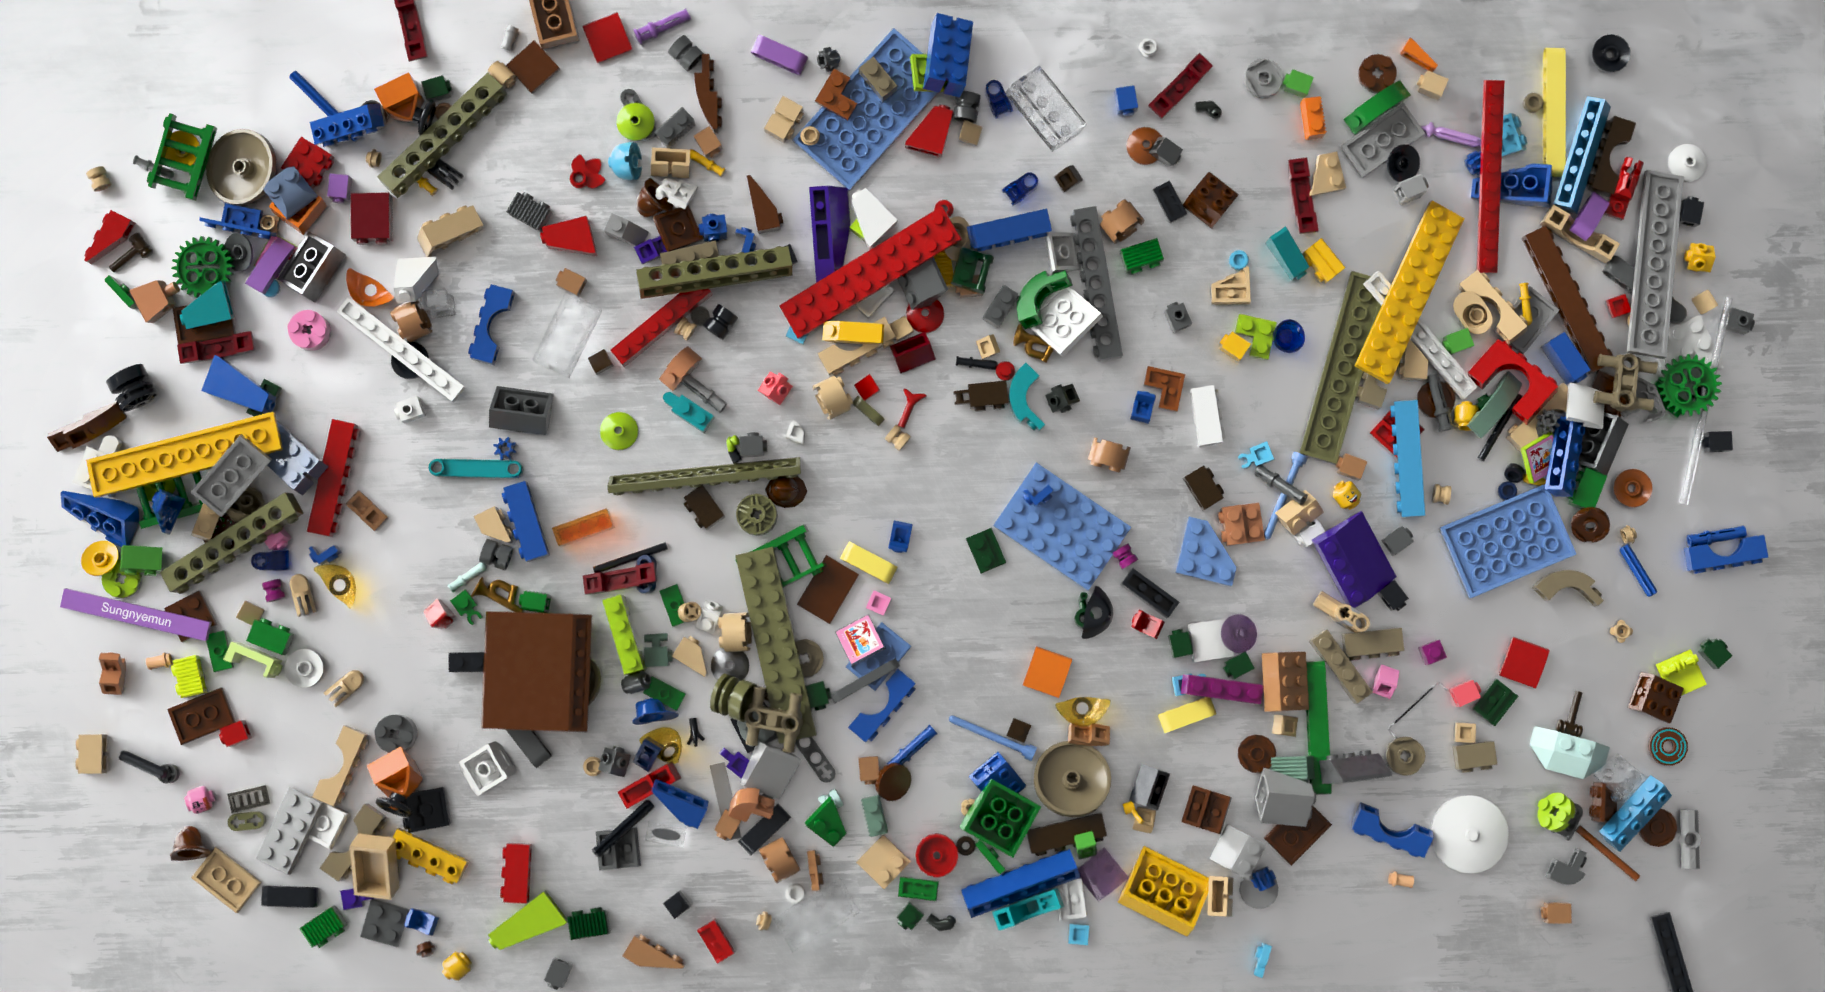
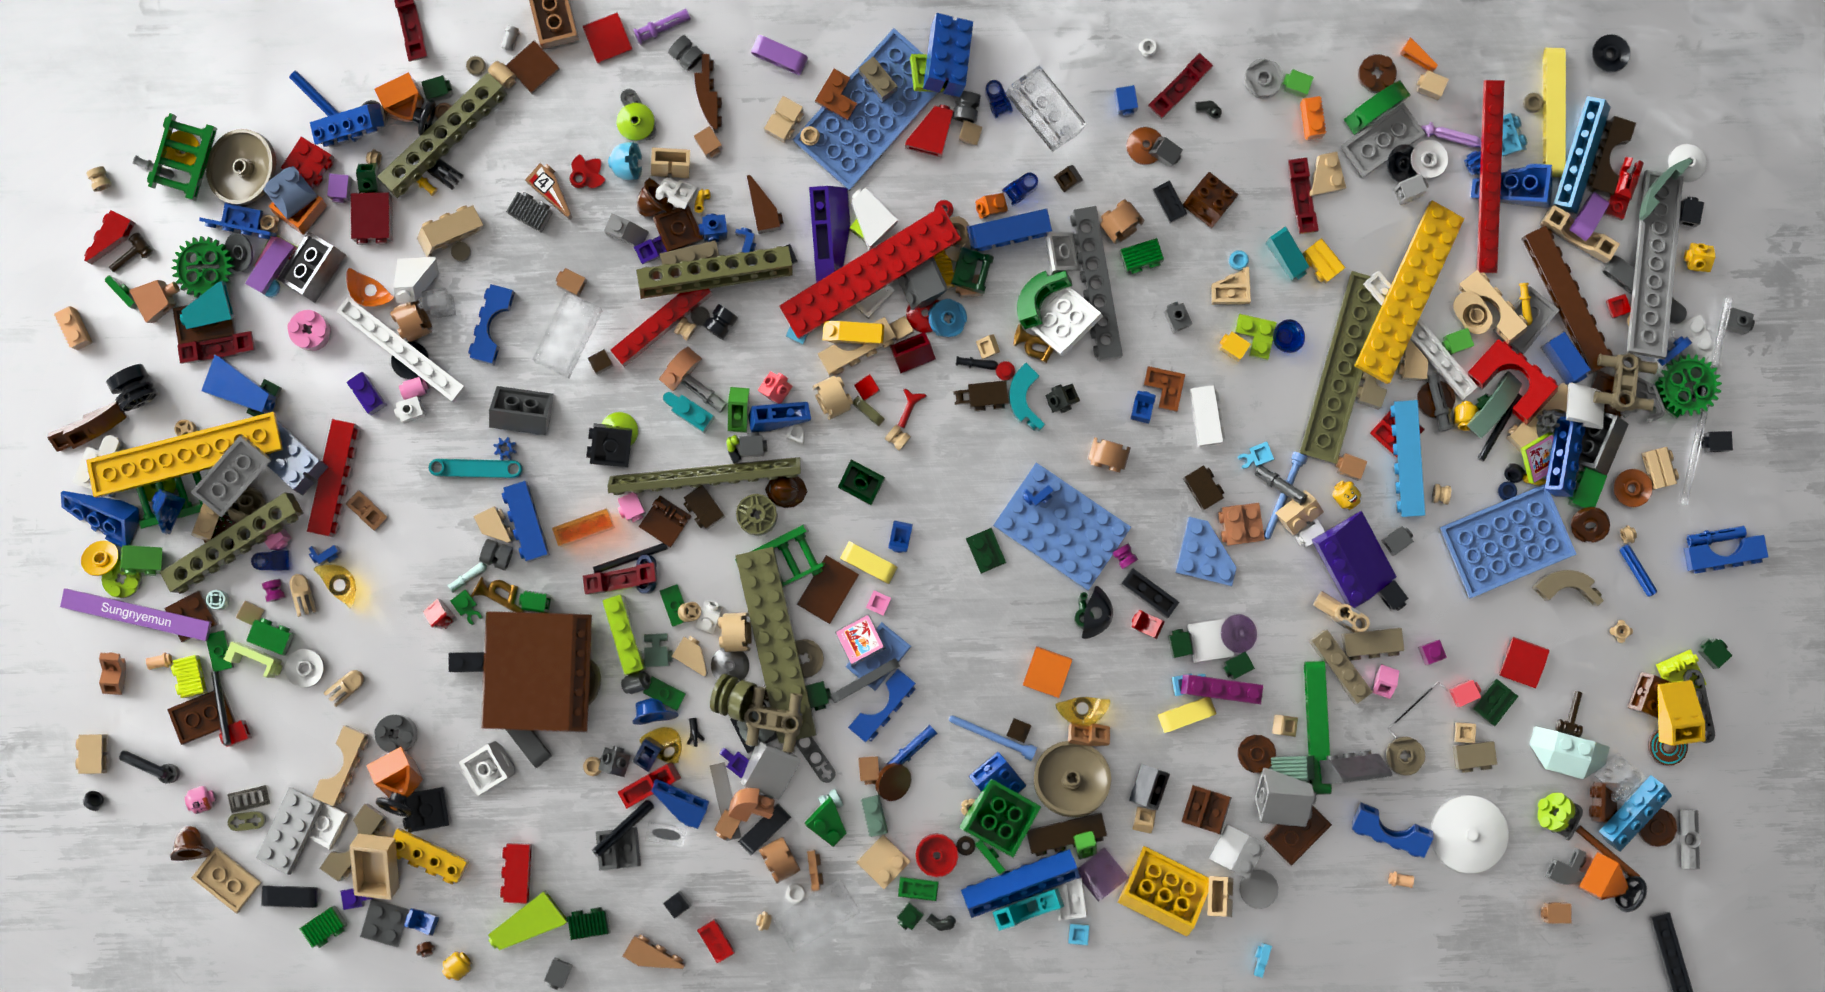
(73, 328): none -> light nougat brick
(93, 800): none -> black tile
(182, 427): none -> tan wheel
(221, 599): none -> light aqua wheel
(221, 708): none -> black bar
(366, 393): none -> dark purple brick
(367, 178): none -> dark green brick
(413, 387): none -> bright pink brick
(460, 251): none -> dark tan tile
(476, 66): none -> dark tan tile
(546, 184): none -> slope
(570, 236): red slope -> none
(609, 445): none -> black plate
(631, 507): none -> bright pink brick
(665, 521): none -> reddish brown hinge
(675, 127): dark grey brick -> none
(699, 202): none -> yellow arm
(706, 162): yellow piece -> none
(738, 409): none -> bright green slope
(777, 416): none -> blue slope
(828, 59): dark grey gear -> none
(861, 482): none -> dark green slope
(937, 314): none -> dark azure plate
(991, 205): none -> orange bracket
(1000, 306): dark grey brick -> none
(1130, 808): yellow hand -> none
(1263, 878): blue gear -> none
(1285, 681): medium nougat brick -> none
(1437, 155): none -> white dish
(1607, 880): none -> orange piece
(1649, 201): none -> sand green slope
(1660, 468): none -> tan brick
(1679, 714): none -> yellow slope
(1680, 344): none -> blue plate
(1704, 302): tan slope -> none
(1704, 703): none -> dark grey beam

